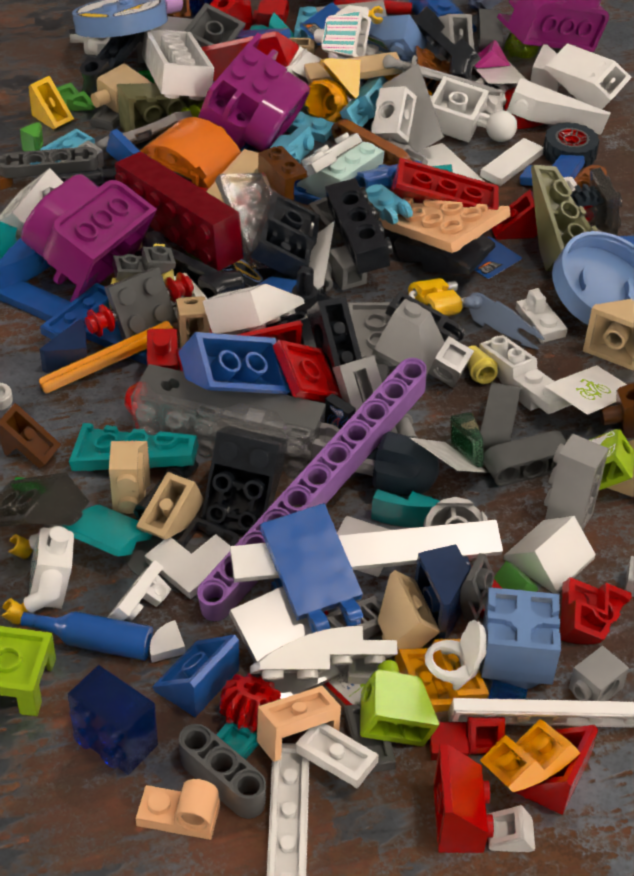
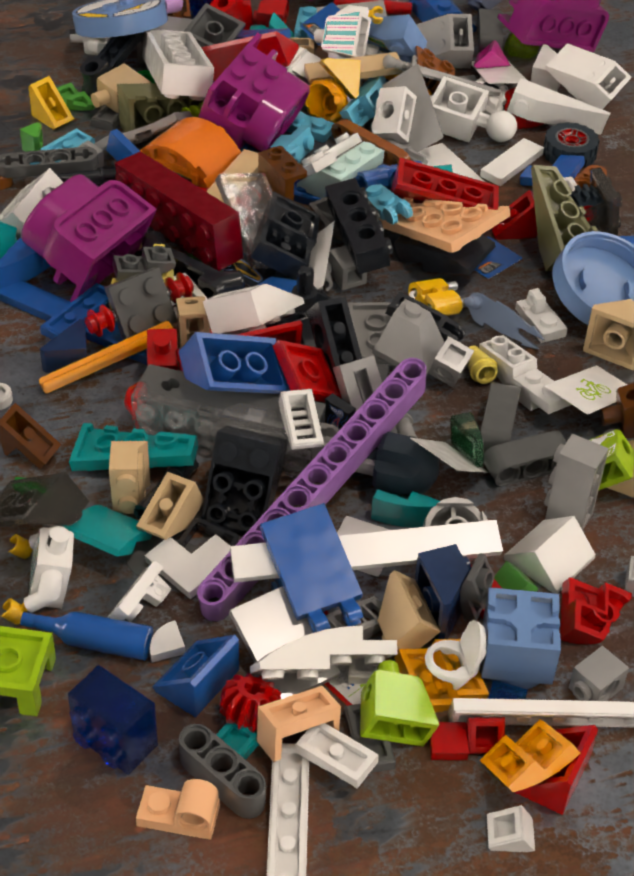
(300, 399): none -> white slope
(461, 803): red slope -> none
(462, 54): black plate -> none

